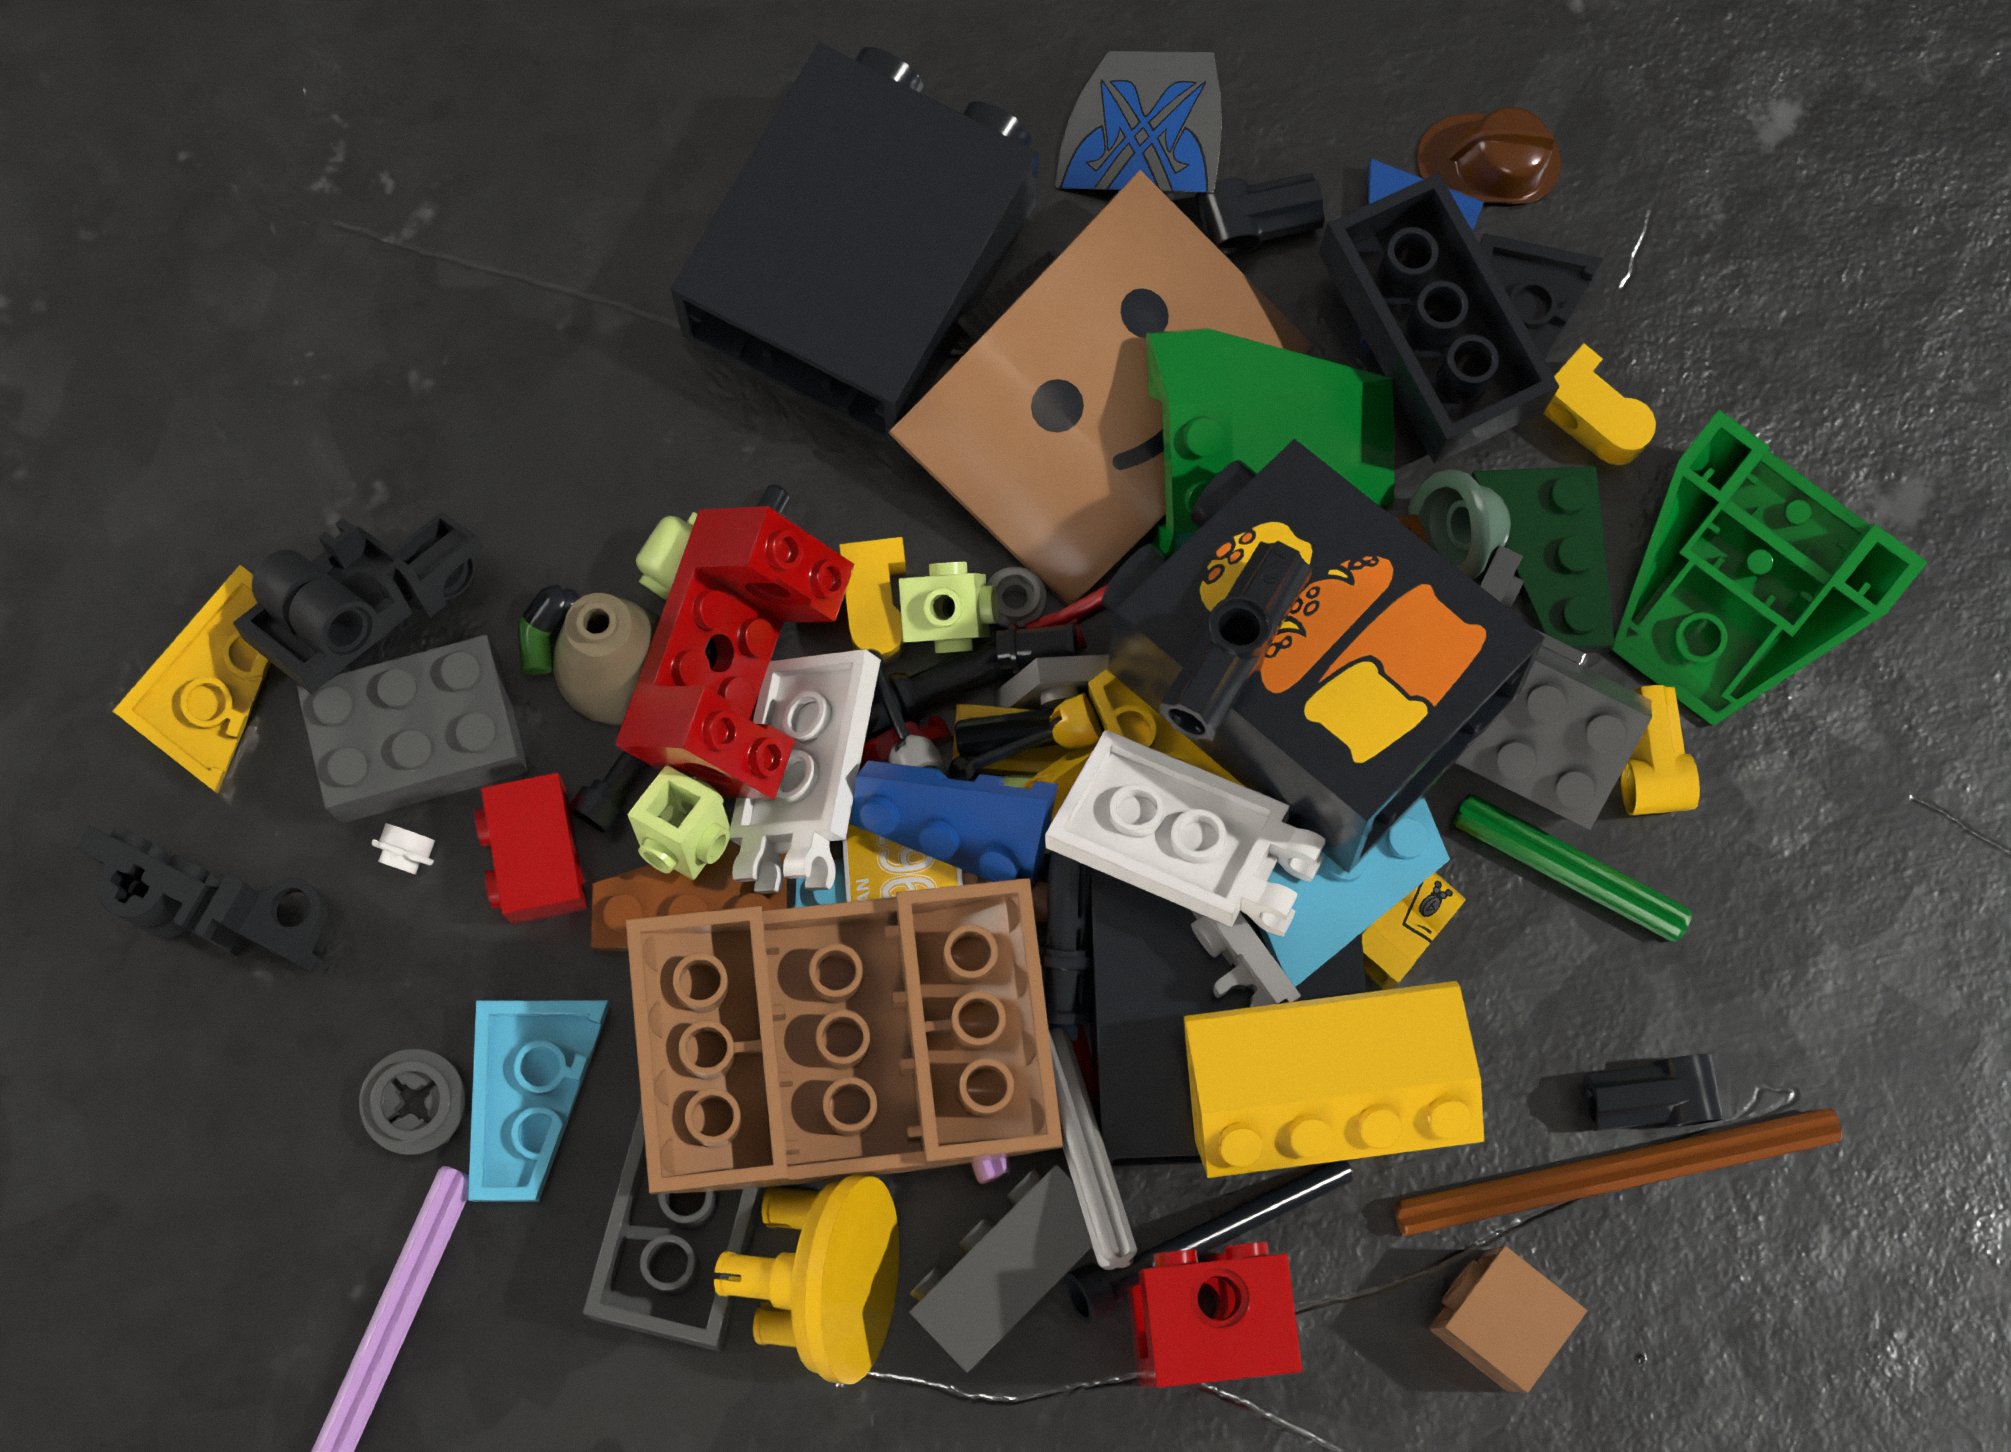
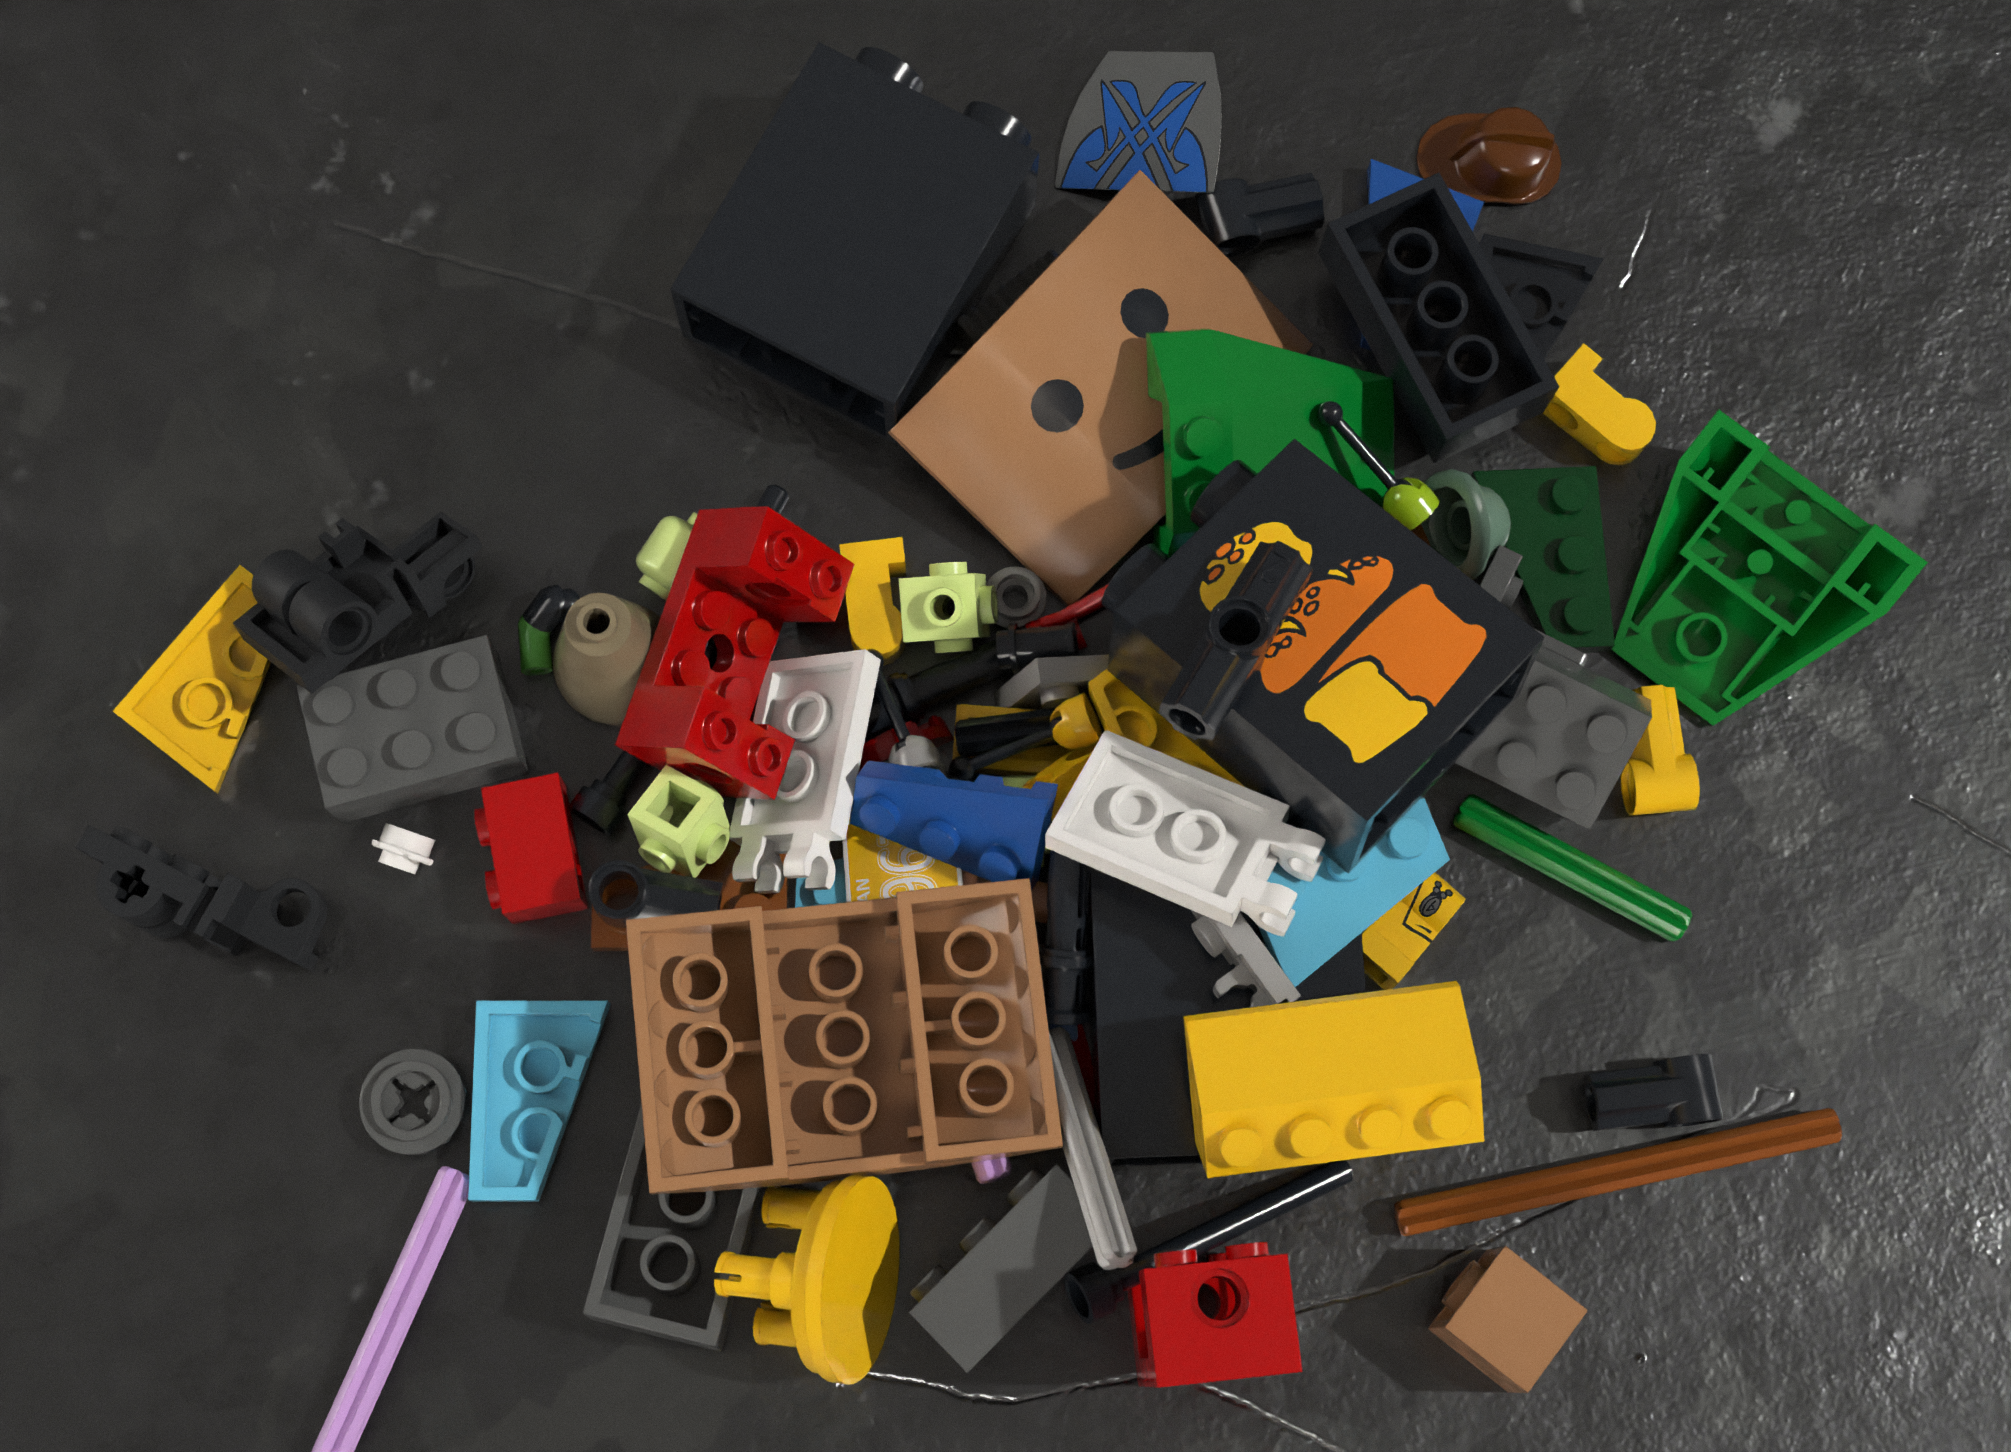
(657, 893): none -> black piece
(1406, 498): none -> hinge

